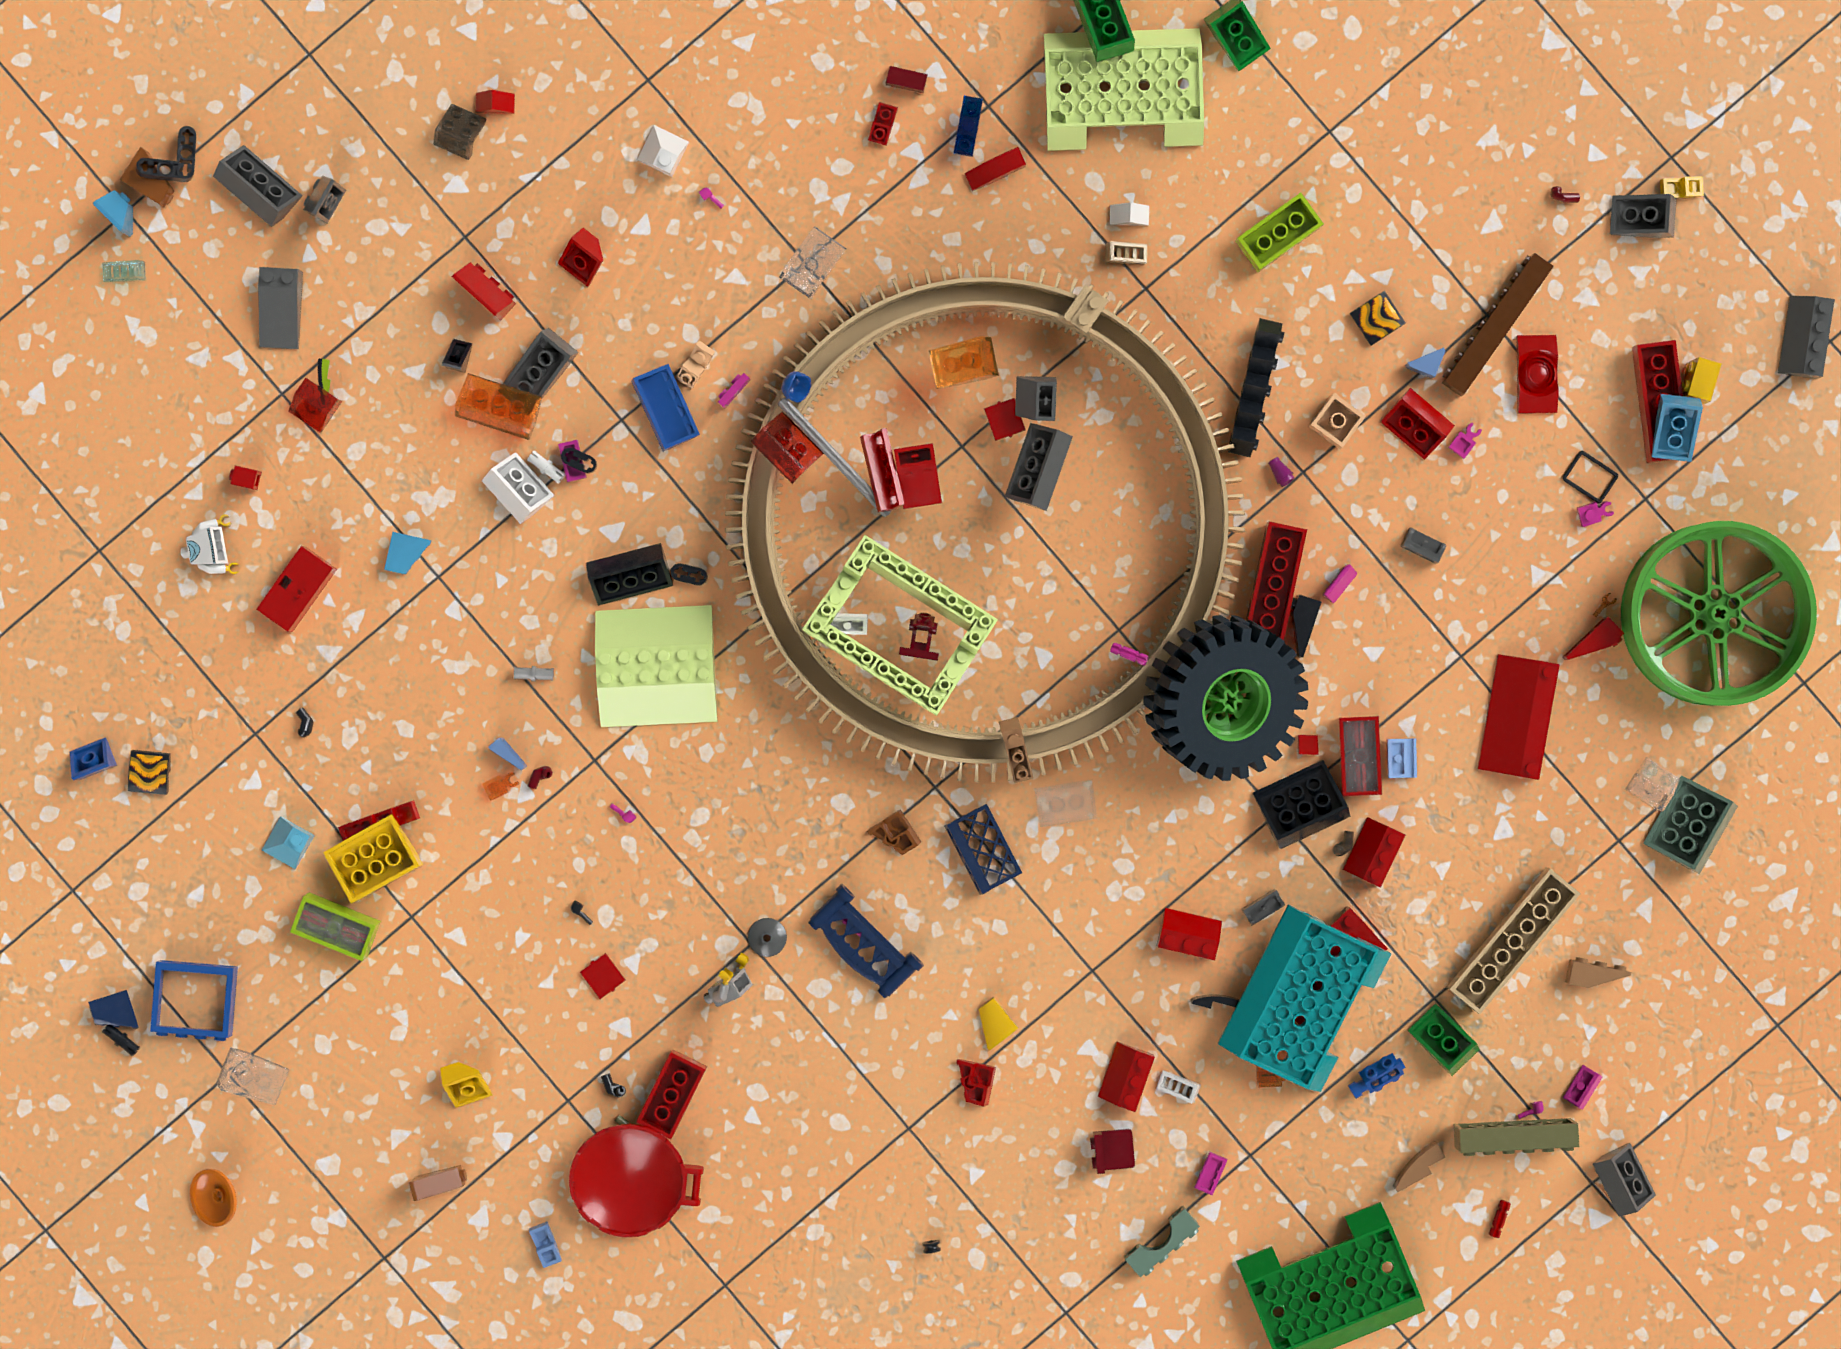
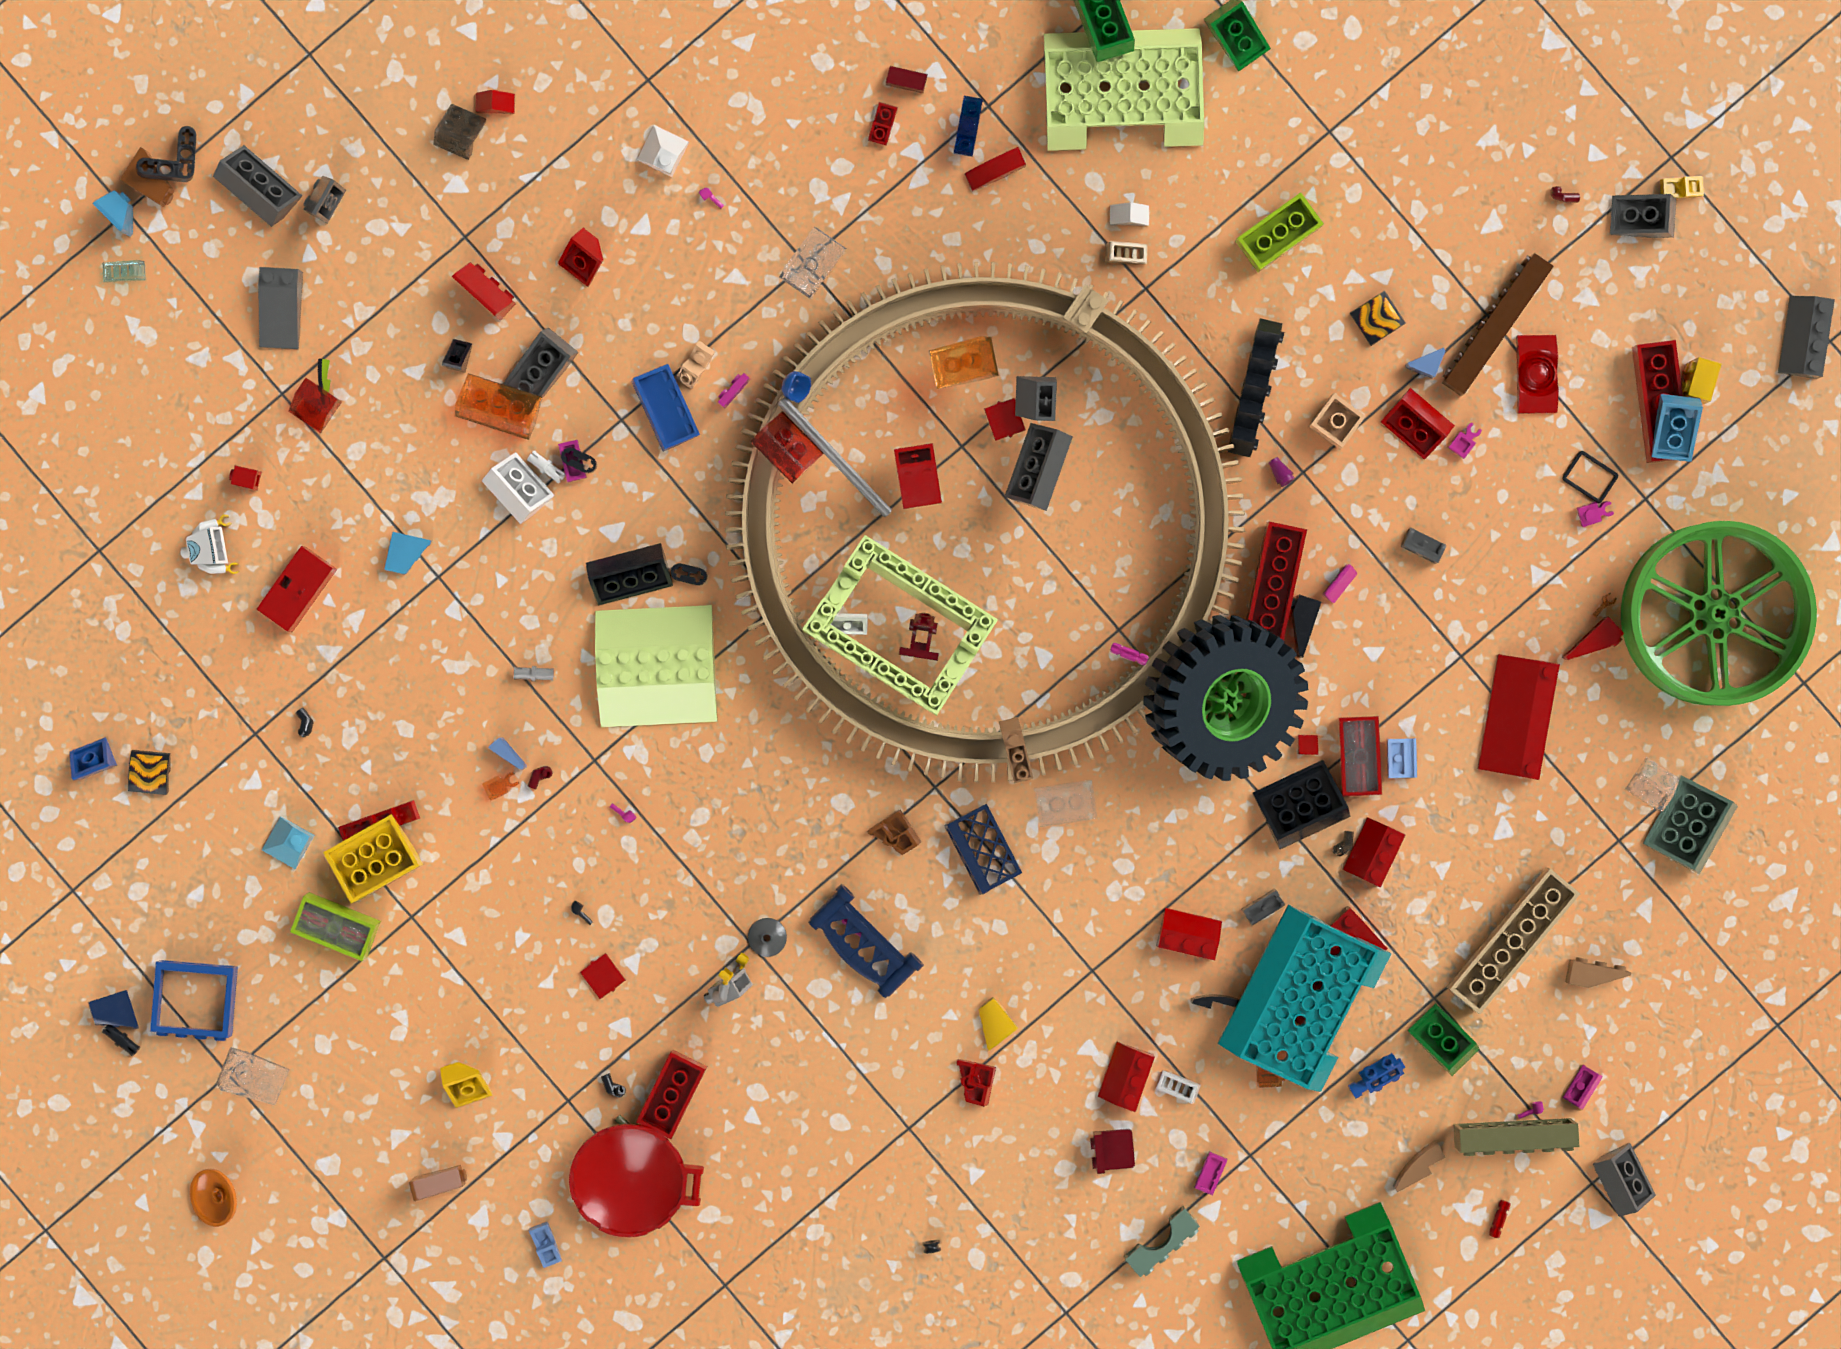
(882, 470): red fence -> none

